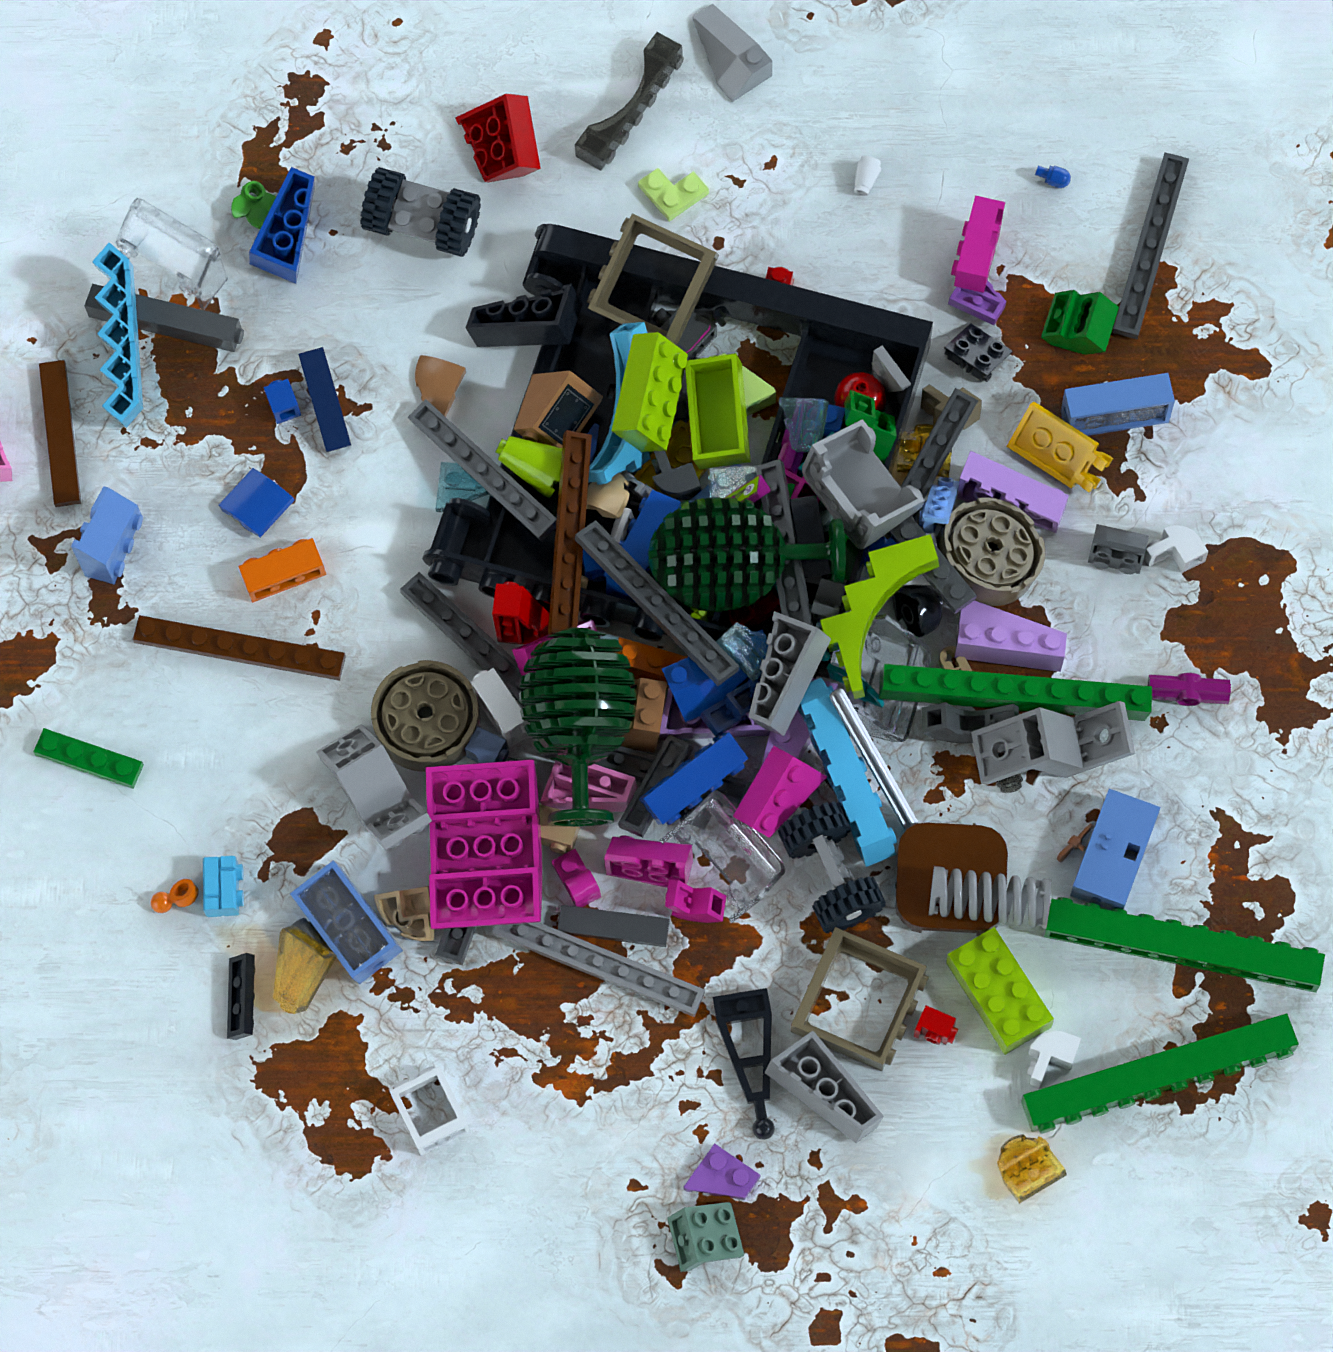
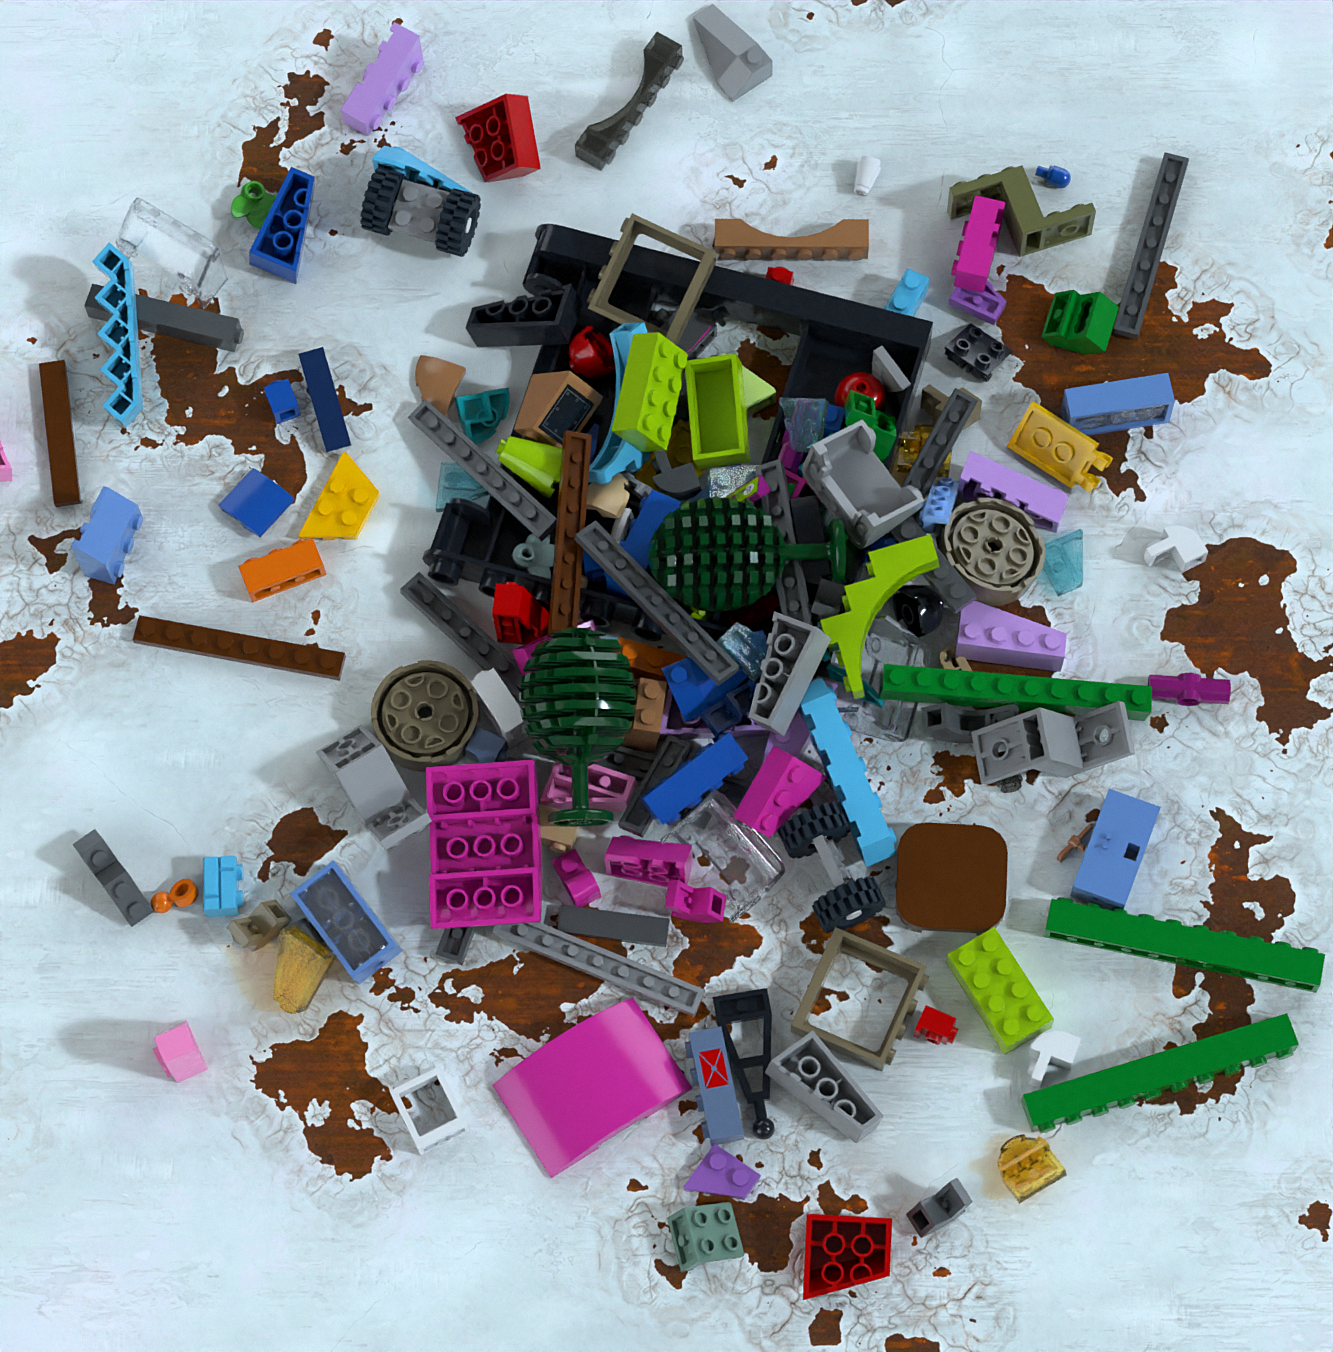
(88, 758): green plate -> none
(113, 877): none -> dark grey arch
(179, 1052): none -> bright pink wedge
(241, 996): black plate -> none
(260, 926): none -> dark tan brick
(342, 504): none -> yellow wing
(383, 80): none -> lavender wedge
(407, 912): tan brick -> none
(414, 169): none -> medium azure wedge
(482, 413): none -> teal brick
(540, 556): none -> light aqua plate
(590, 1085): none -> dark pink slope
(591, 354): none -> red cylinder
(670, 198): yellowish green plate -> none
(715, 1086): none -> sand blue brick
(740, 240): none -> medium nougat arch
(845, 1252): none -> red wedge
(873, 758): light grey axle -> none
(908, 293): none -> medium azure brick
(939, 1209): none -> dark grey brick
(1022, 212): none -> olive bracket
(1037, 904): light grey piece -> none
(1065, 562): none -> clear light blue wing
(1118, 549): dark grey slope -> none

